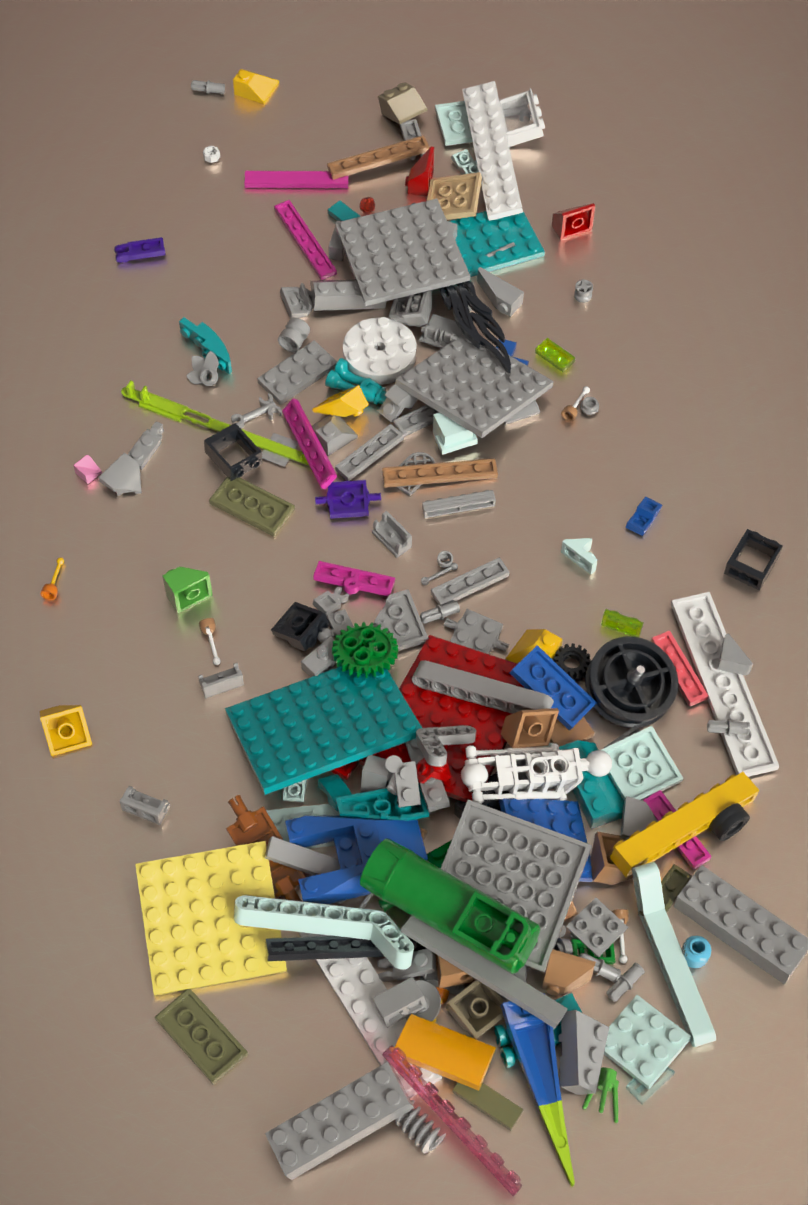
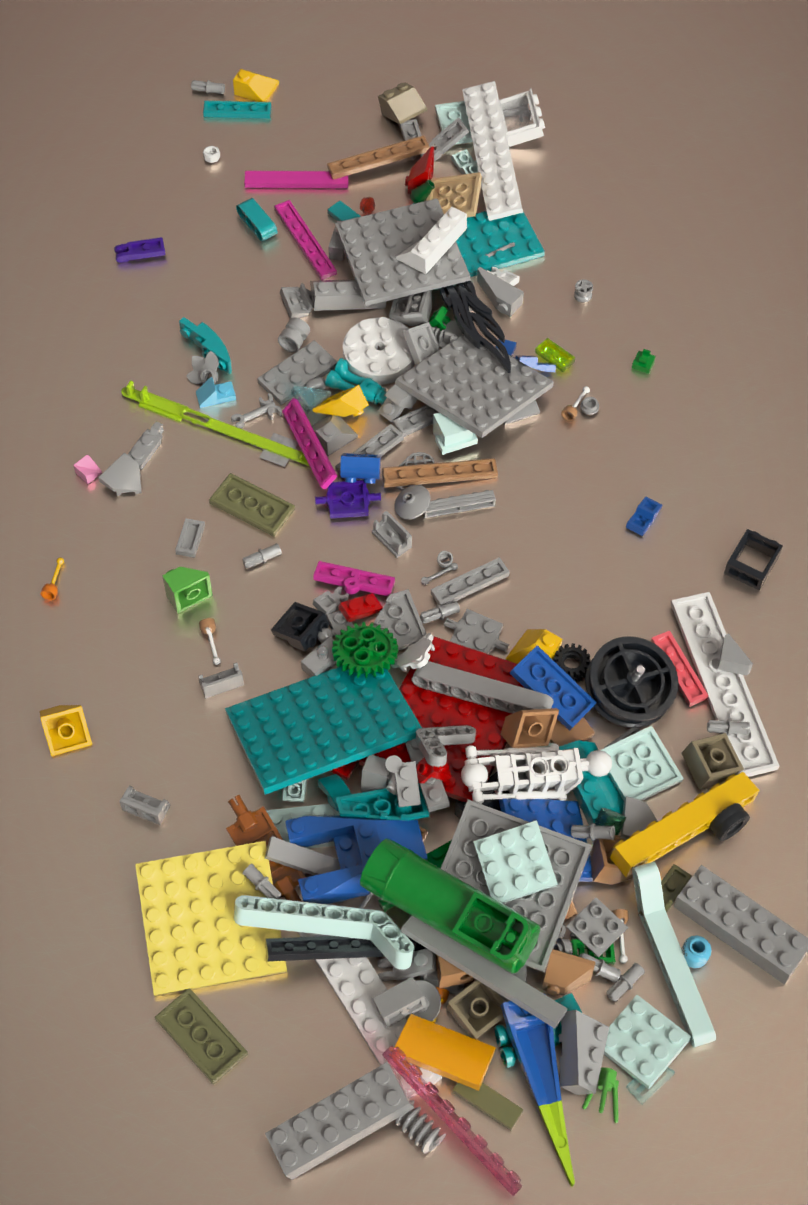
(190, 538): none -> light grey tile
(212, 394): none -> medium azure slope
(226, 438): black window -> none
(237, 109): none -> teal tile
(256, 219): none -> teal beam
(261, 882): none -> light grey axle
(262, 556): none -> light grey axle
(309, 397): none -> clear light blue slope
(316, 383): none -> light grey arm
(360, 467): none -> blue brick
(360, 607): none -> red plate
(412, 502): none -> light grey dish
(416, 654): none -> white tile
(421, 342): none -> light grey plate
(422, 192): none -> dark green cone
(436, 242): none -> white wedge
(438, 318): none -> green tile
(448, 137): none -> light grey hinge
(505, 275): none -> white plate
(515, 862): none -> light aqua plate
(532, 361): none -> slope
(573, 221): red slope -> none
(578, 552): light aqua slope -> none
(593, 832): none -> light grey axle
(610, 818): none -> clear green slope
(622, 623): clear neon green plate -> none
(643, 361): none -> green tile
(691, 850): dark pink hinge -> none
(711, 760): none -> dark tan slope

